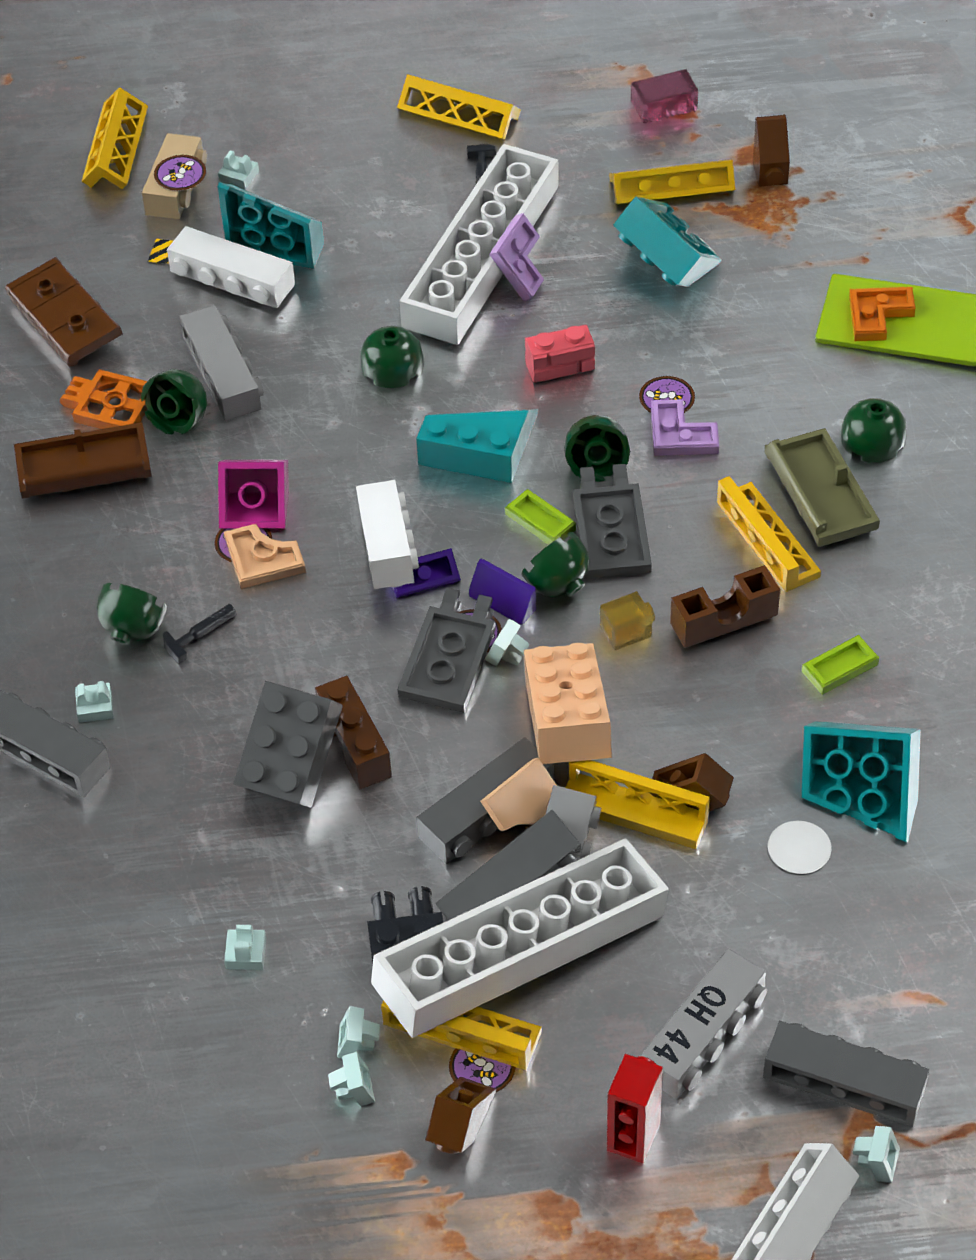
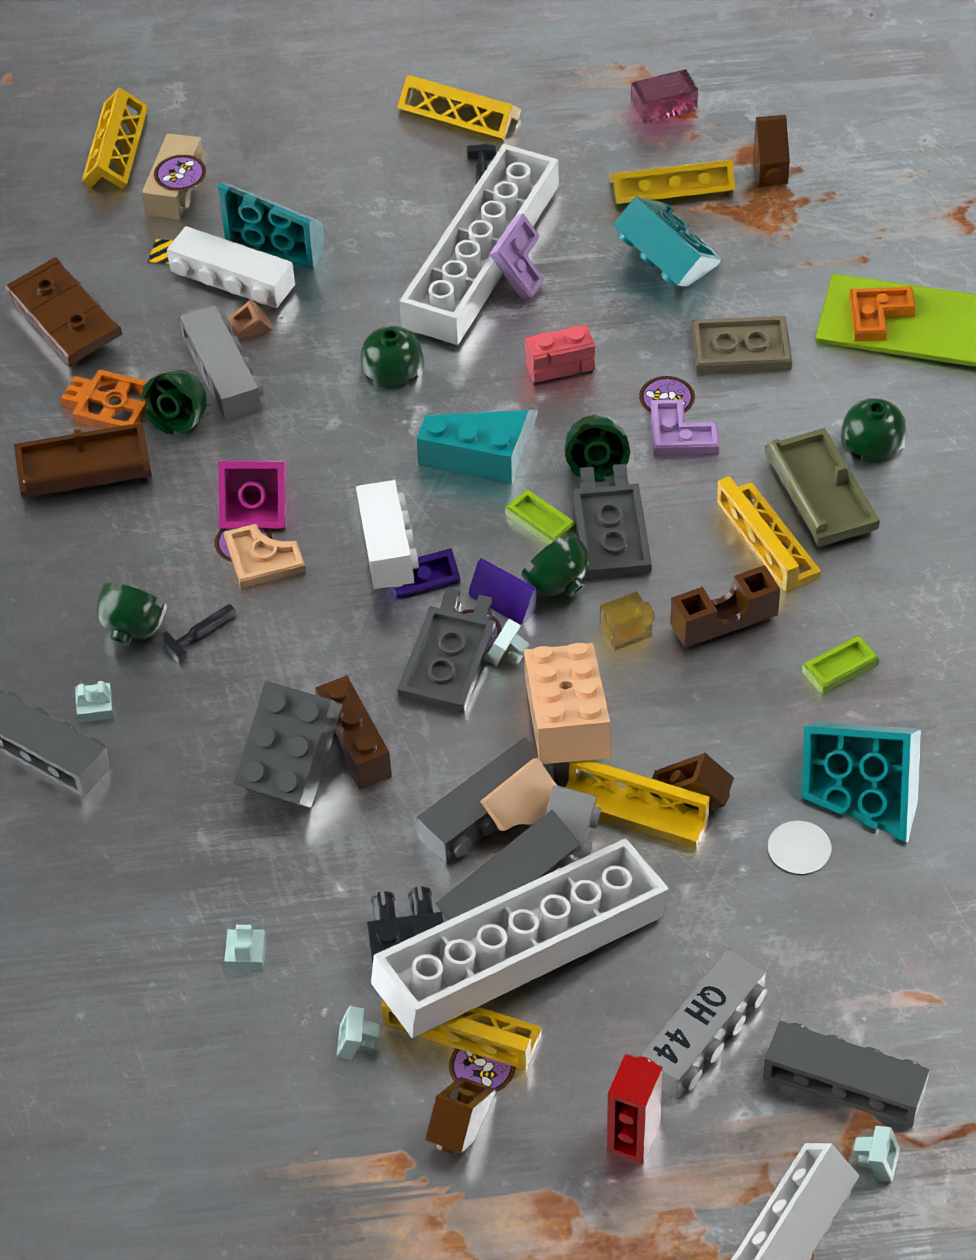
(238, 170): light aqua tile -> none
(249, 321): none -> nougat slope
(352, 1080): light aqua tile -> none
(741, 344): none -> dark tan tile

